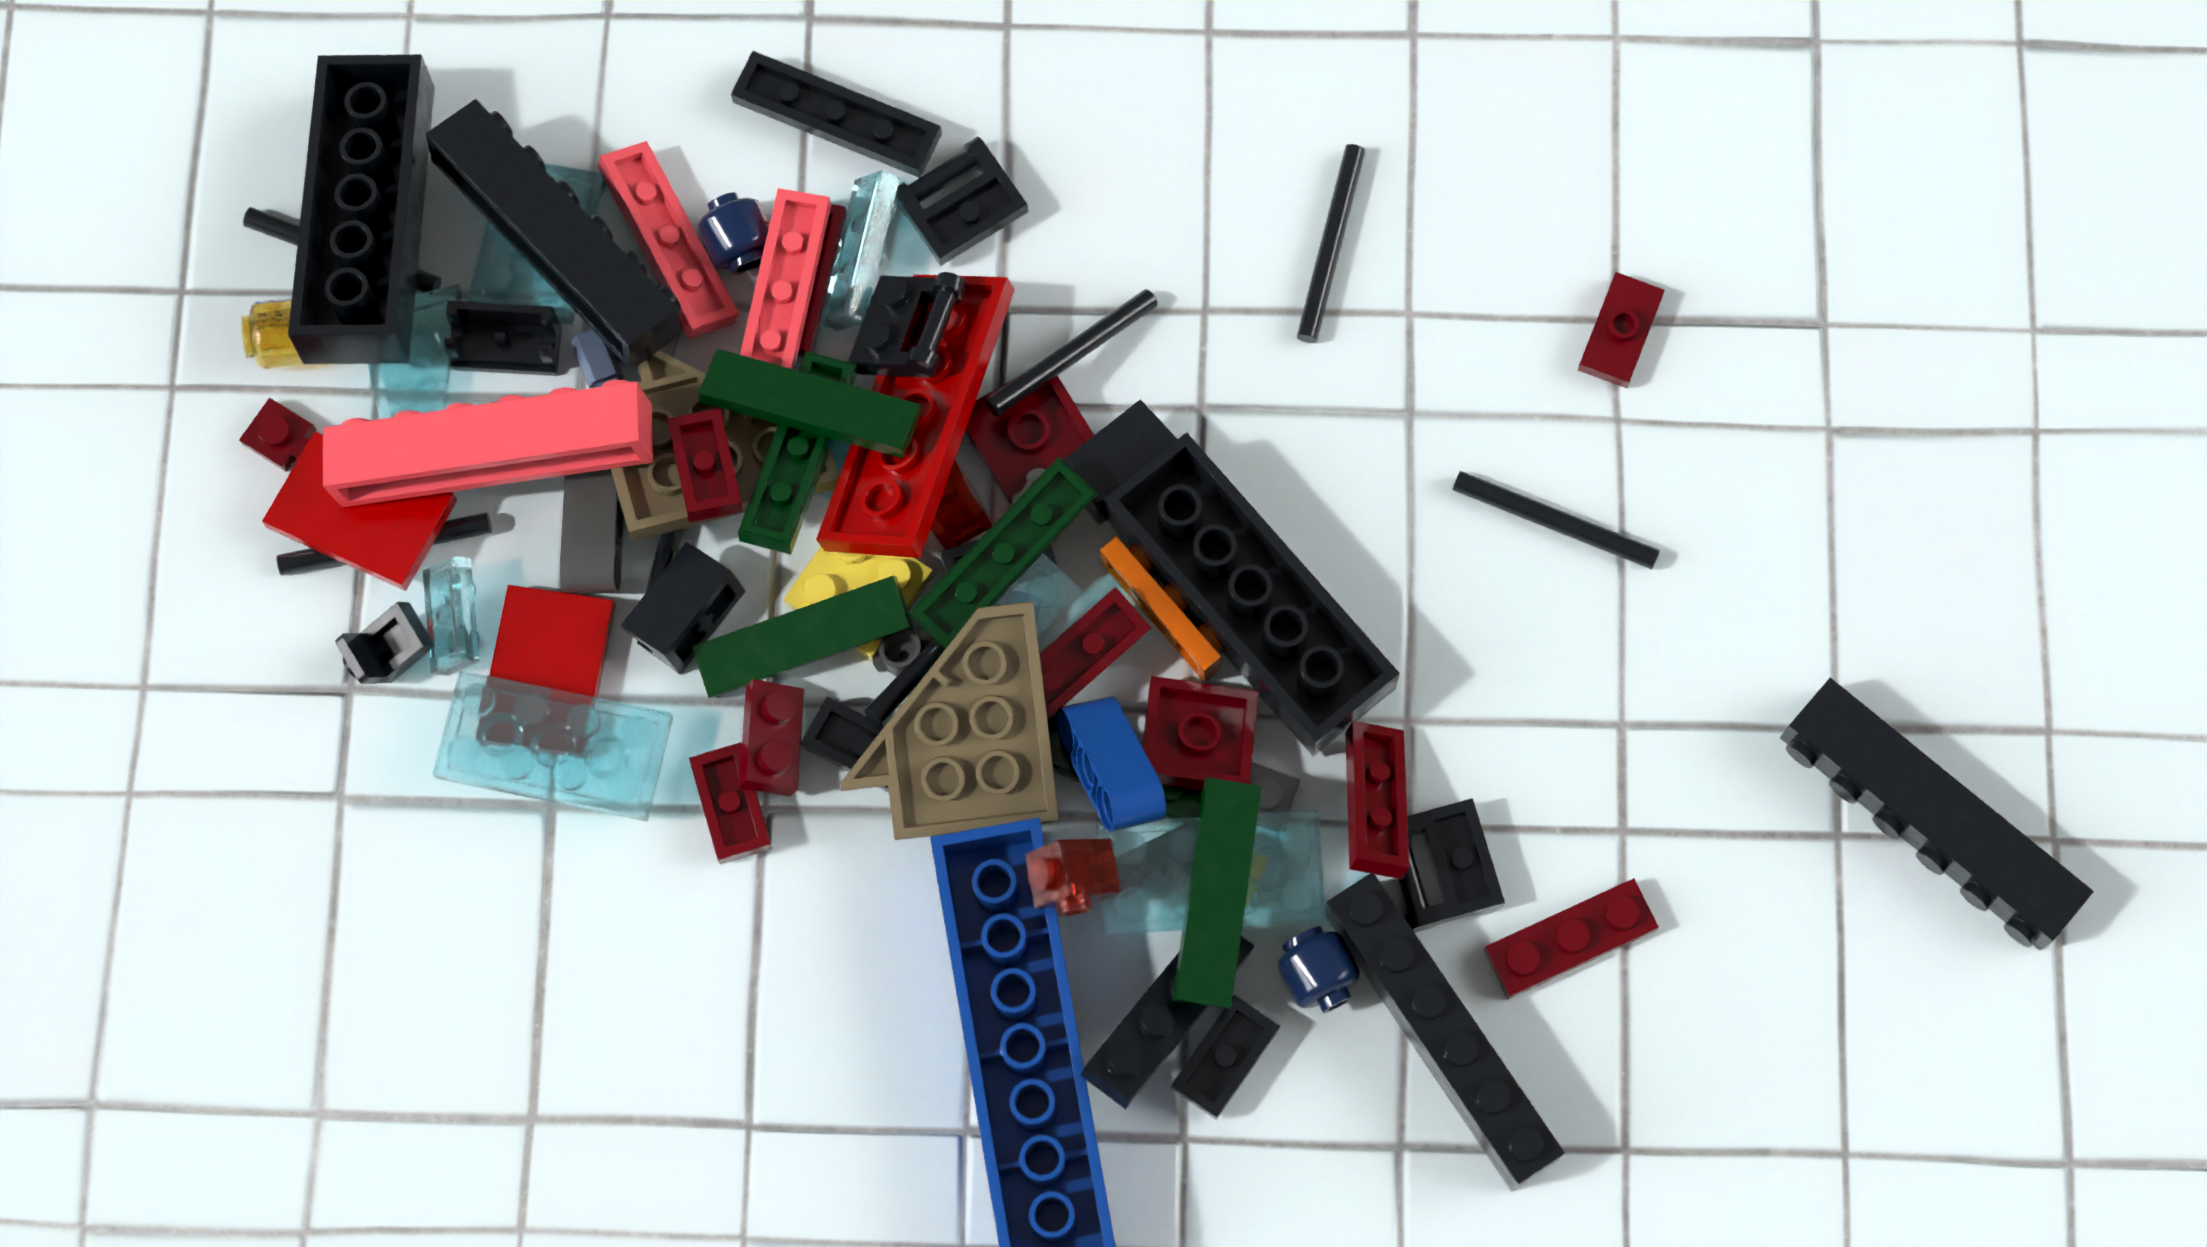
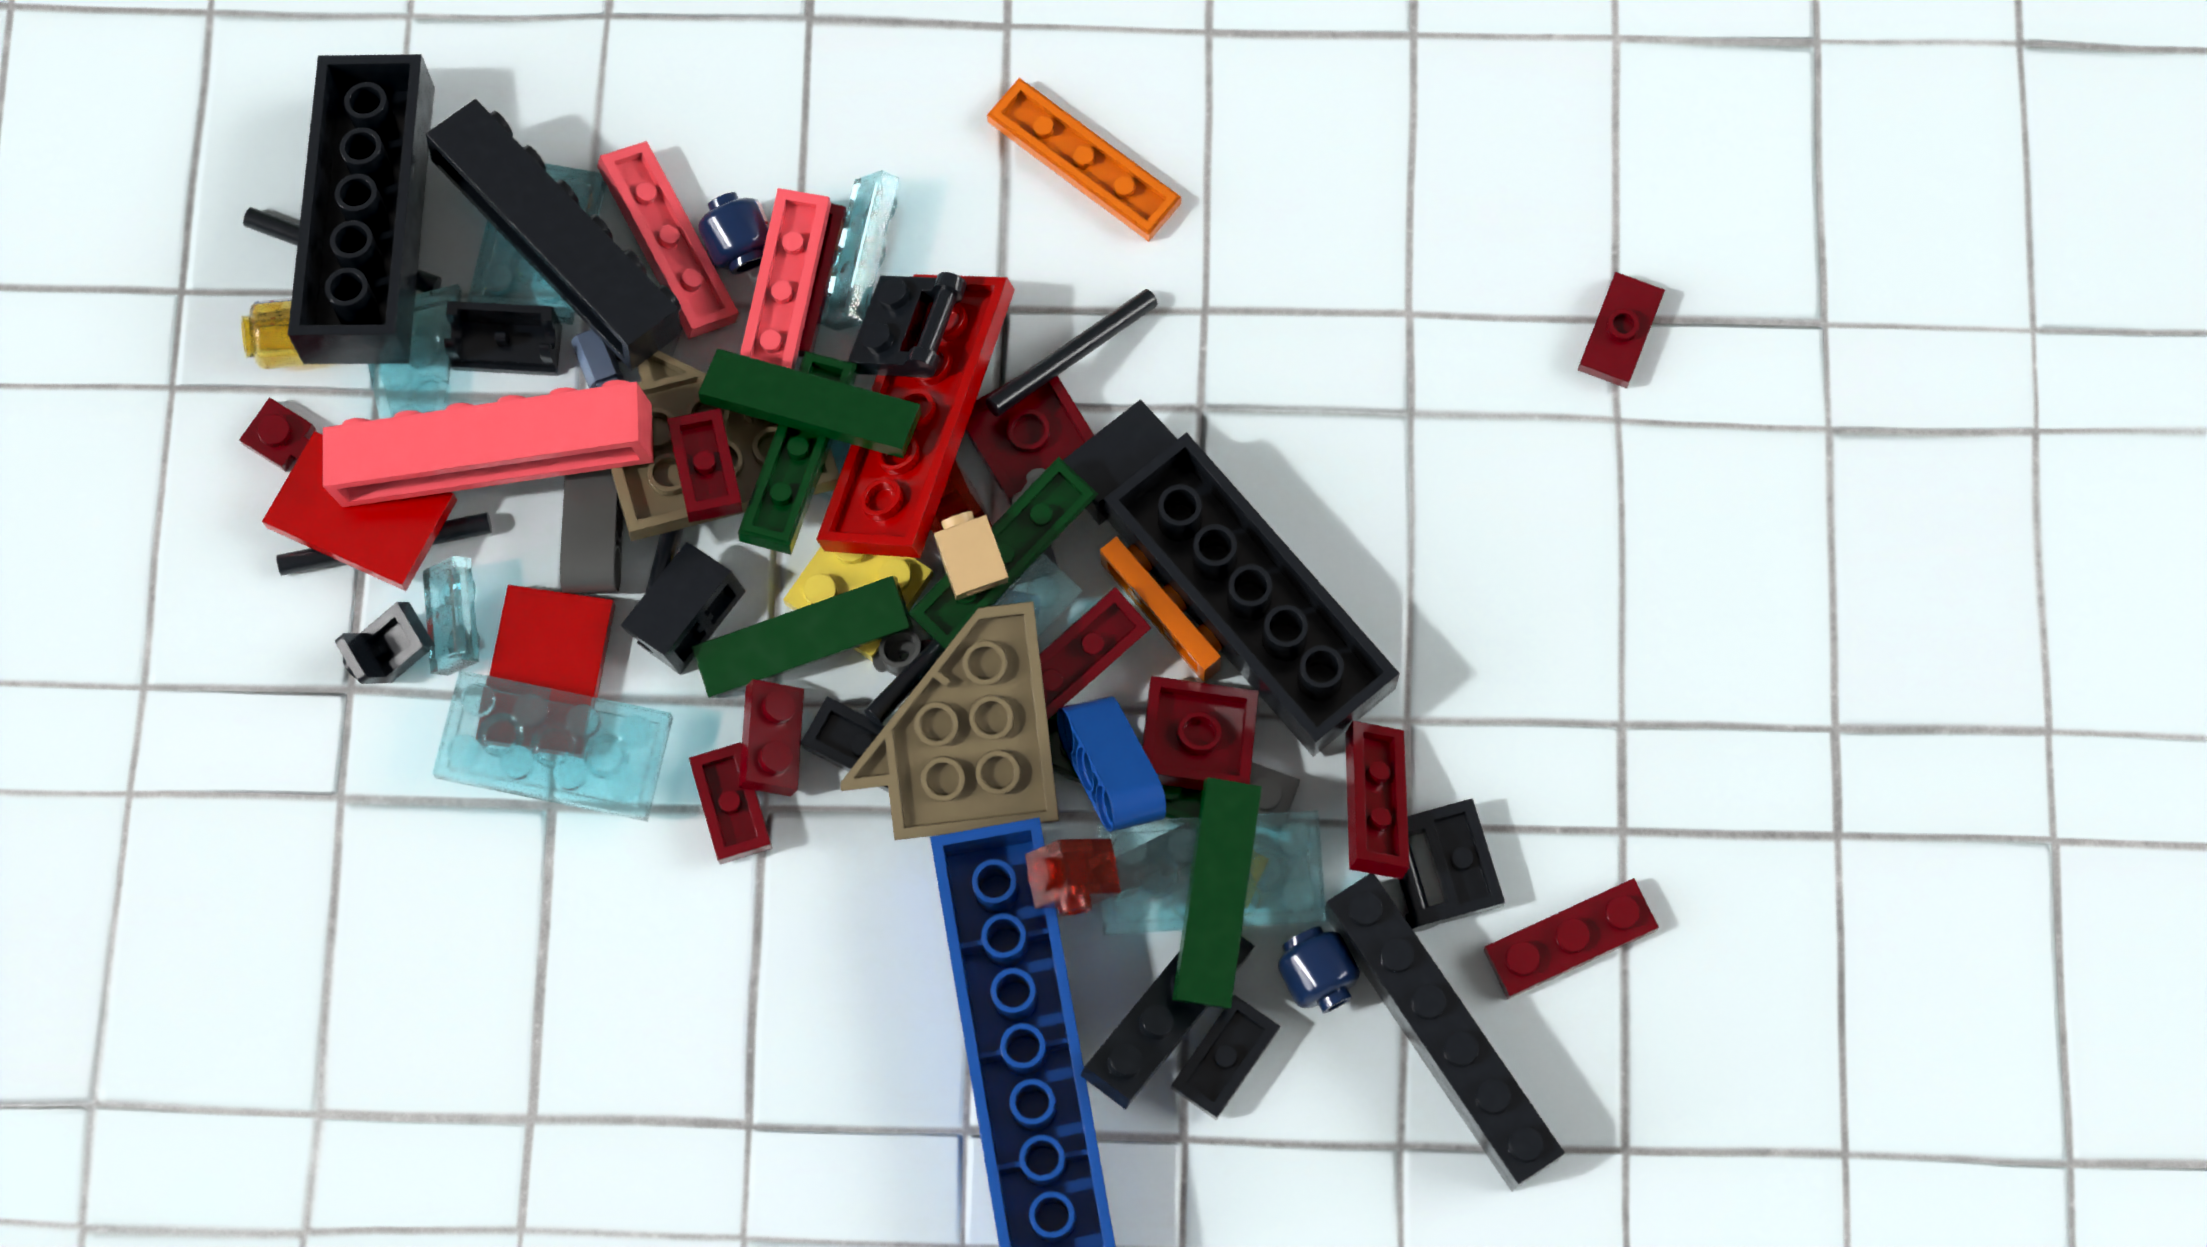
(836, 114): black plate -> none
(967, 213): black plate -> none
(970, 555): none -> tan brick
(1084, 159): none -> orange tile
(1331, 243): black bar -> none
(1556, 520): black bar -> none
(1936, 816): black brick -> none

